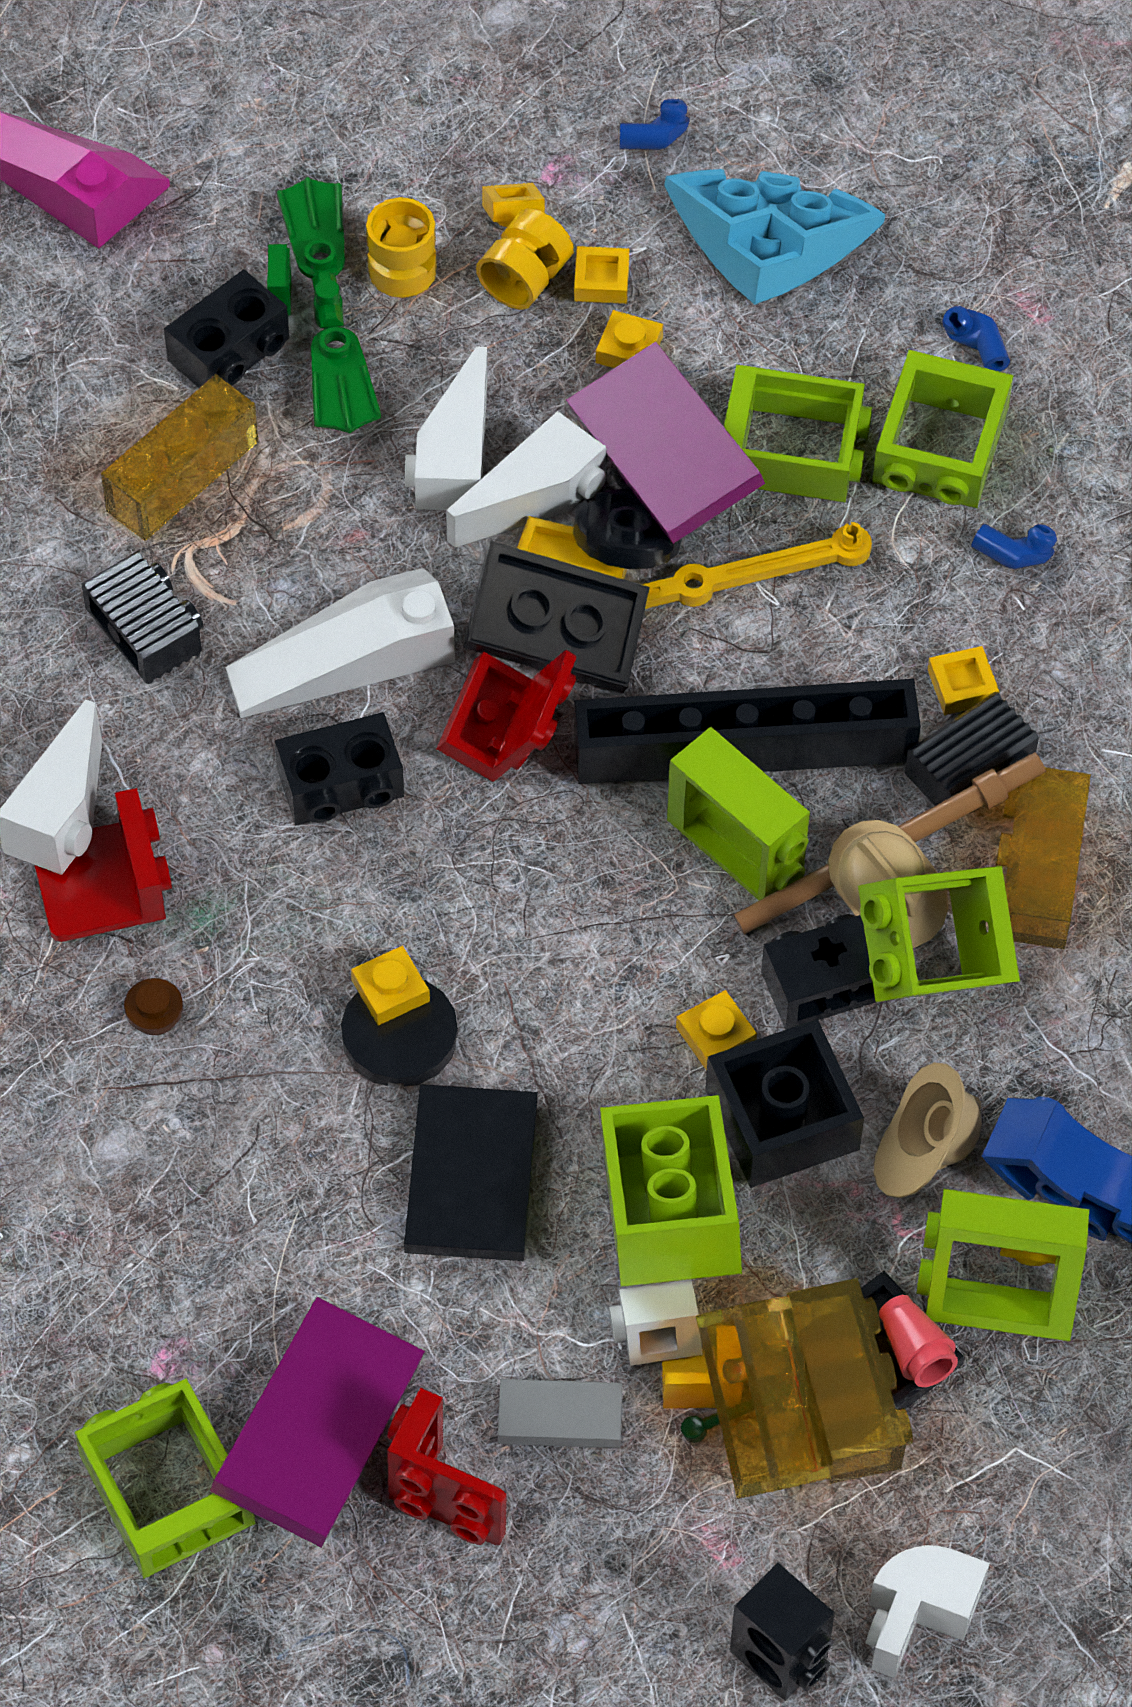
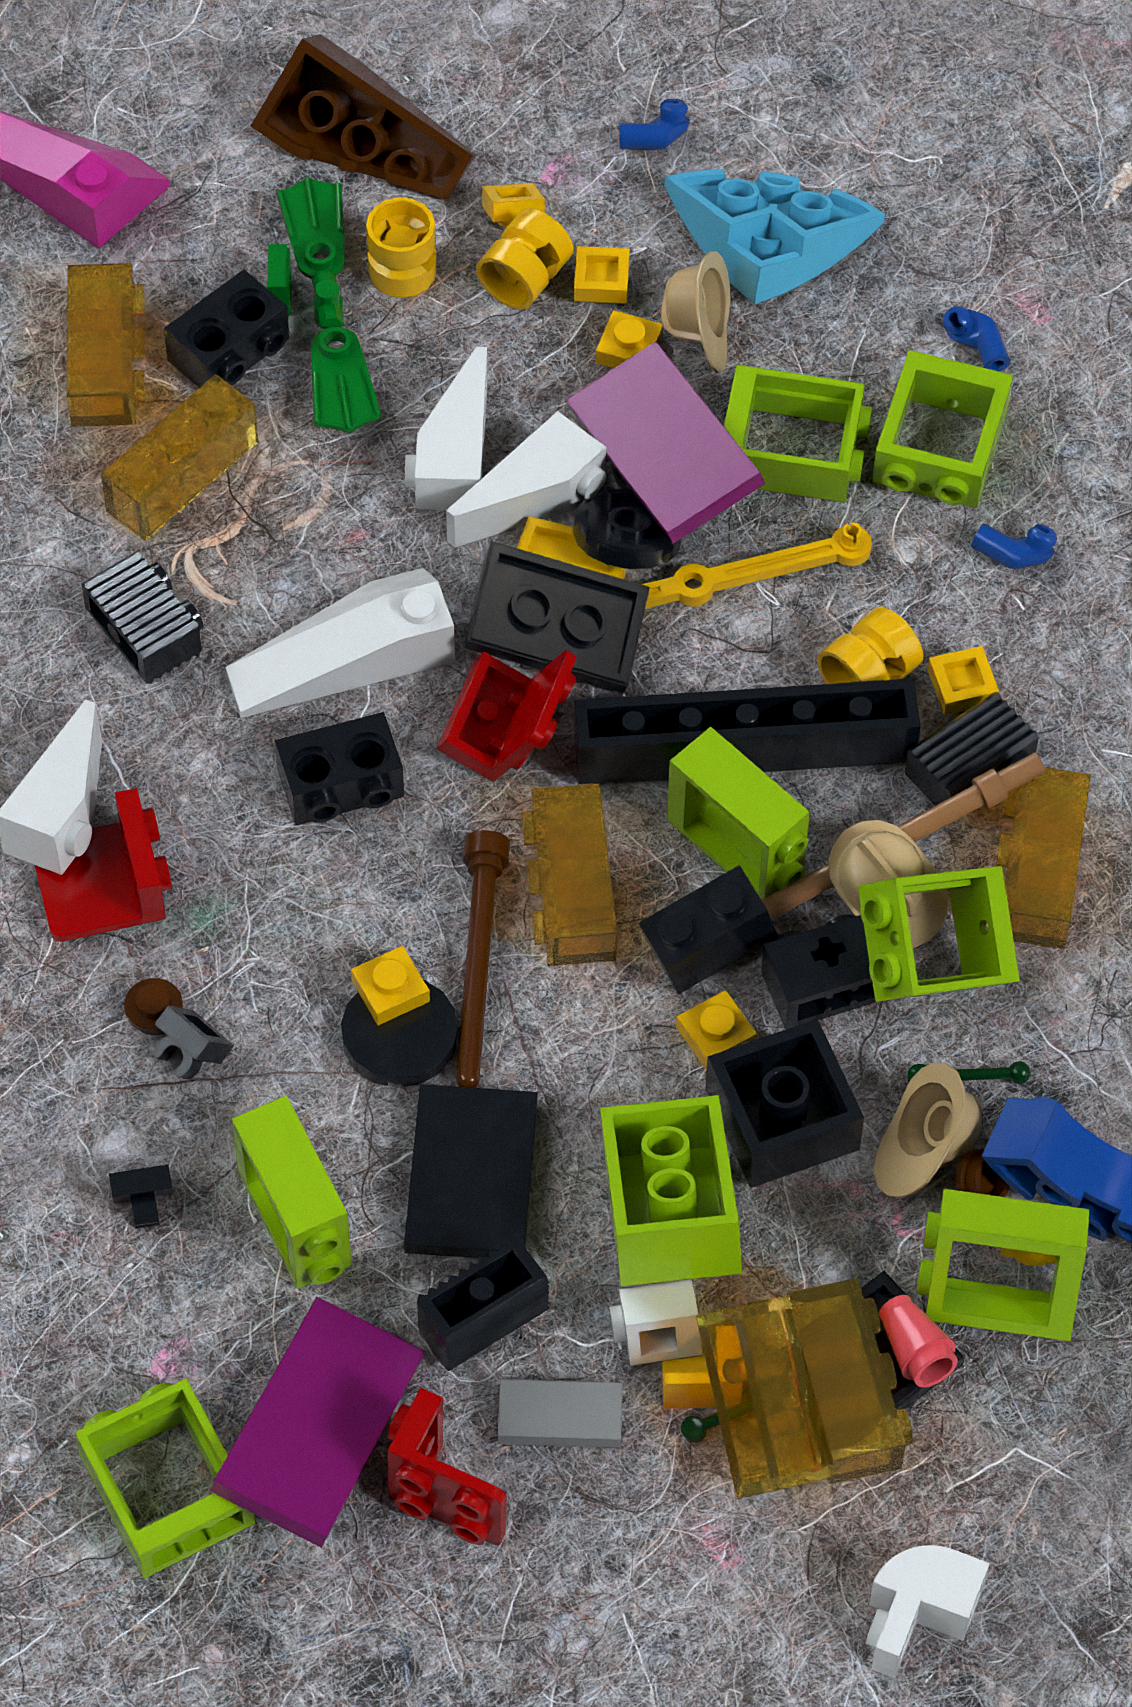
(104, 344): none -> clear yellow brick
(141, 1188): none -> black tile
(194, 1038): none -> black tile
(292, 1193): none -> lime window
(351, 118): none -> reddish brown wedge
(482, 1304): none -> black brick
(485, 856): none -> reddish brown piece
(570, 875): none -> clear yellow brick
(698, 307): none -> tan piece
(708, 929): none -> black brick
(782, 1632): black brick -> none
(876, 650): none -> yellow wheel
(978, 1177): none -> reddish brown plate
(1017, 1072): none -> dark green hinge

